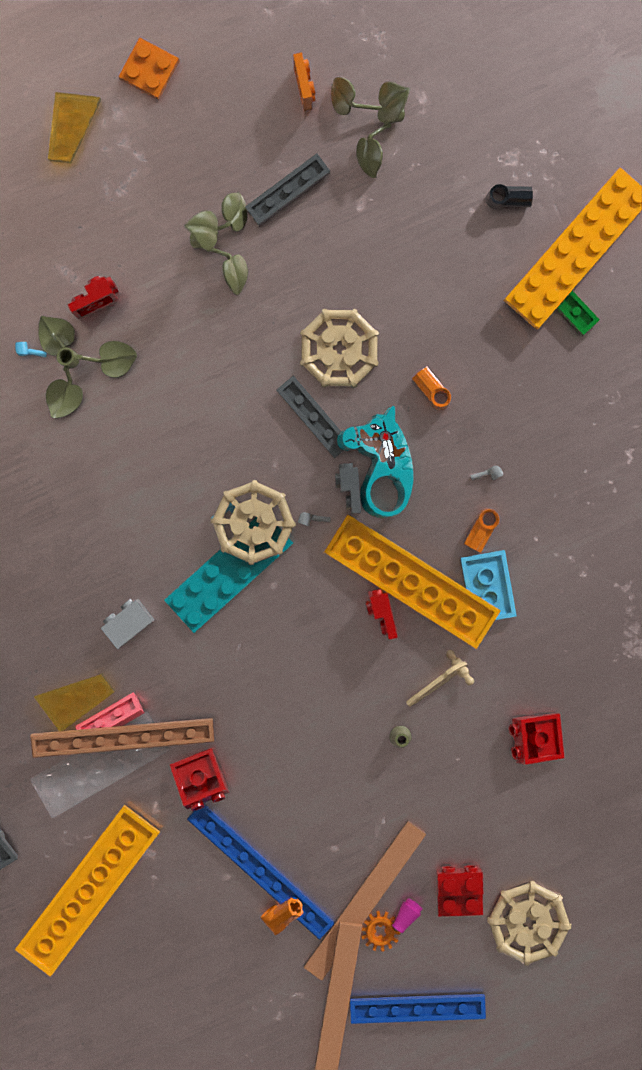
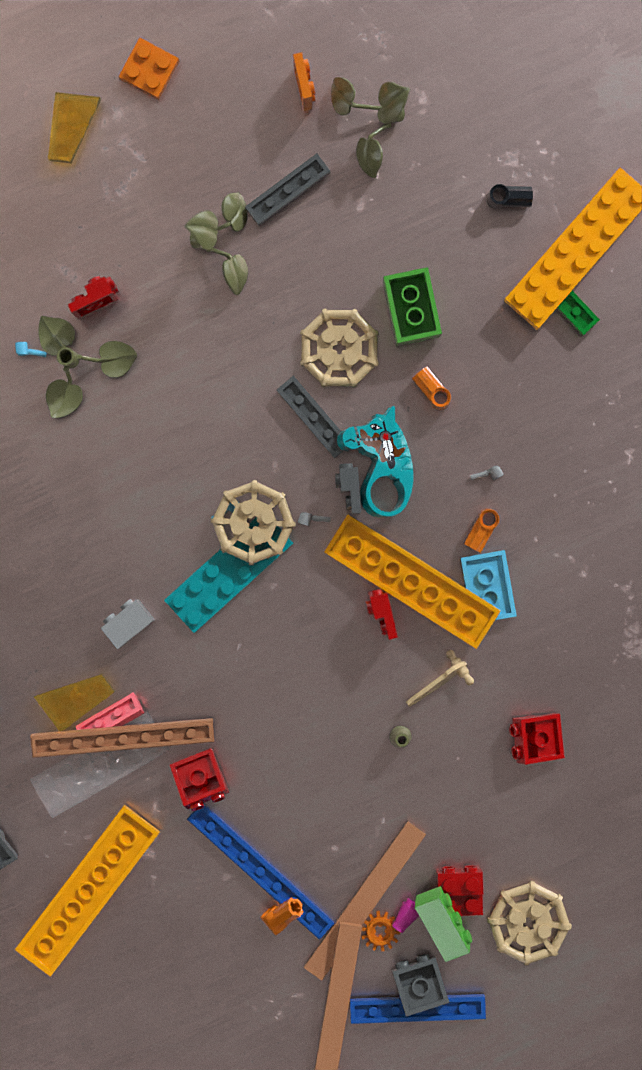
(412, 306): none -> bright green brick
(419, 984): none -> dark grey plate
(443, 923): none -> bright green brick

